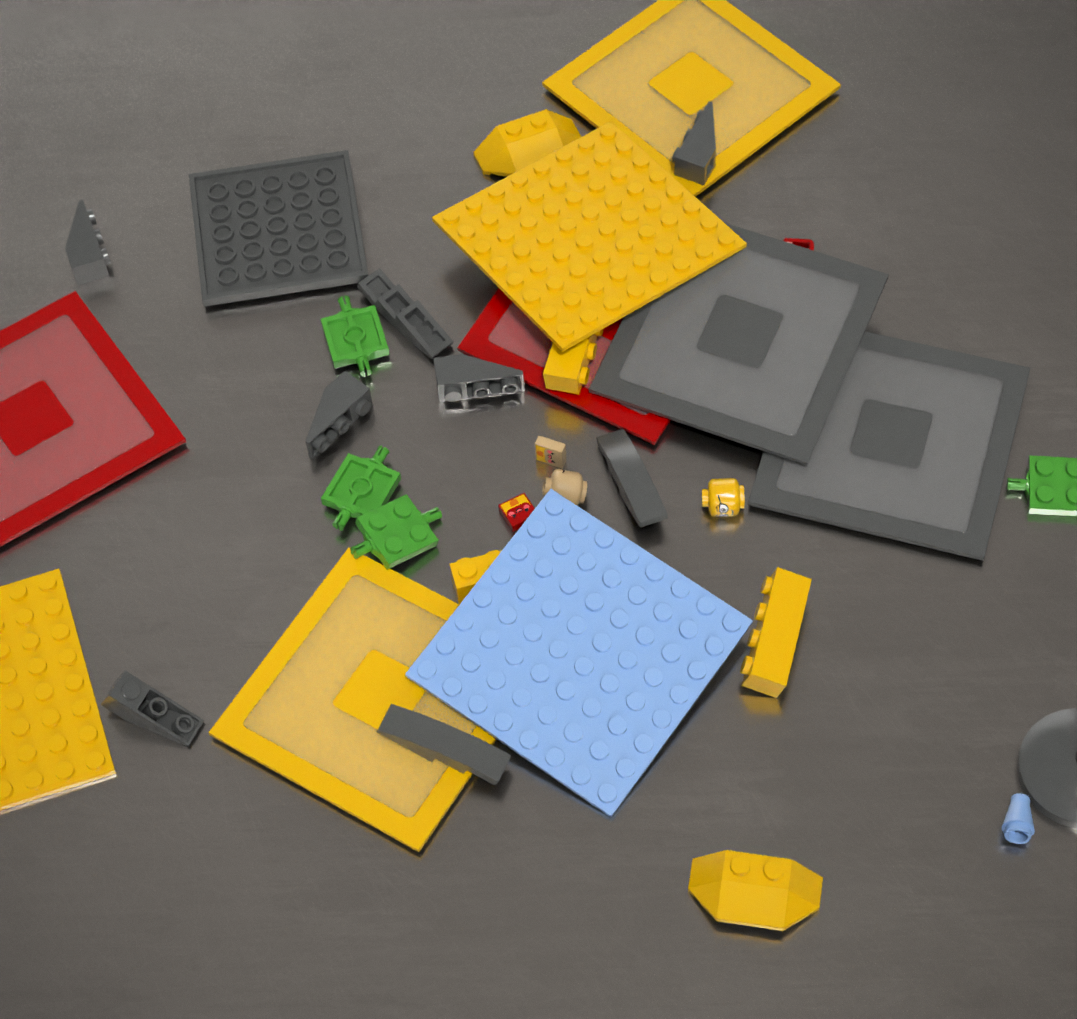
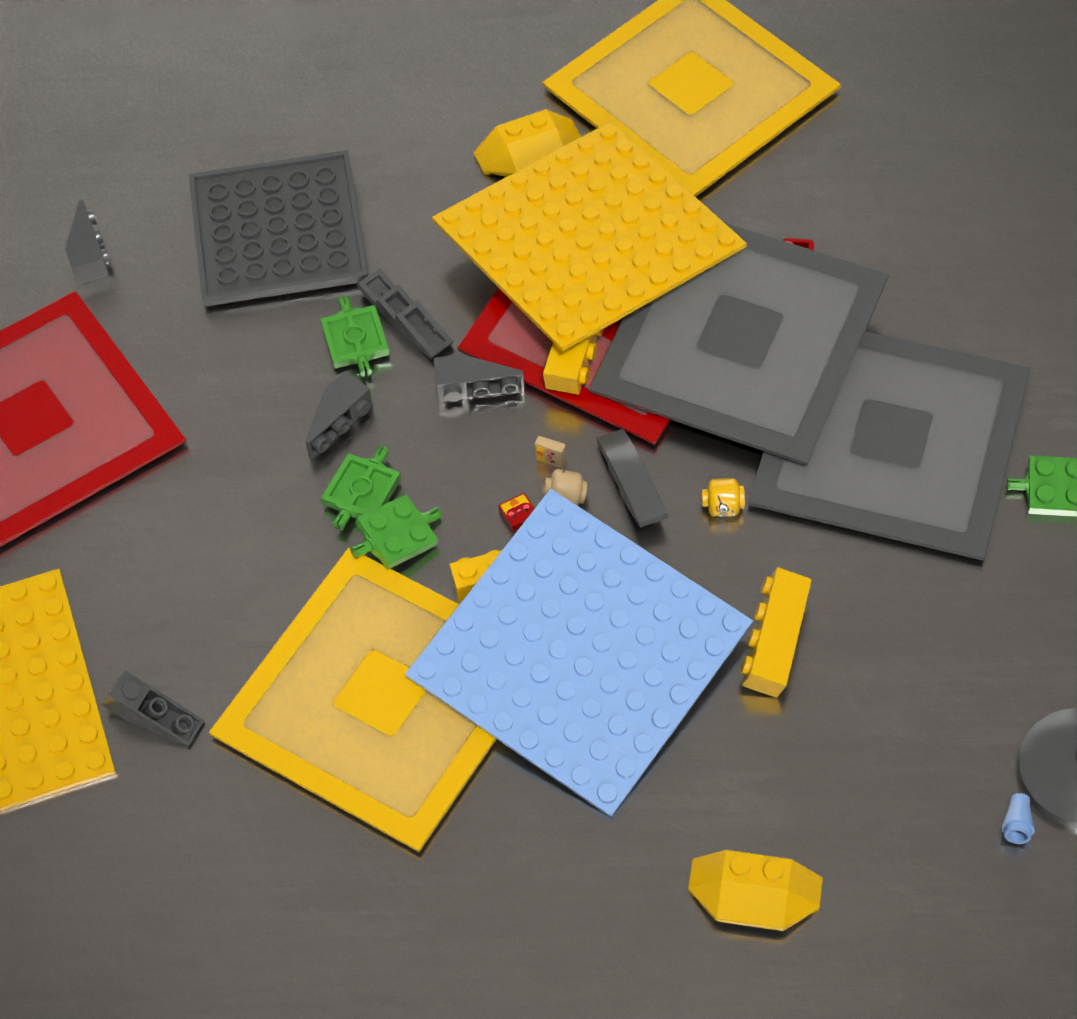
(443, 742): dark grey slope -> none
(697, 154): dark grey slope -> none

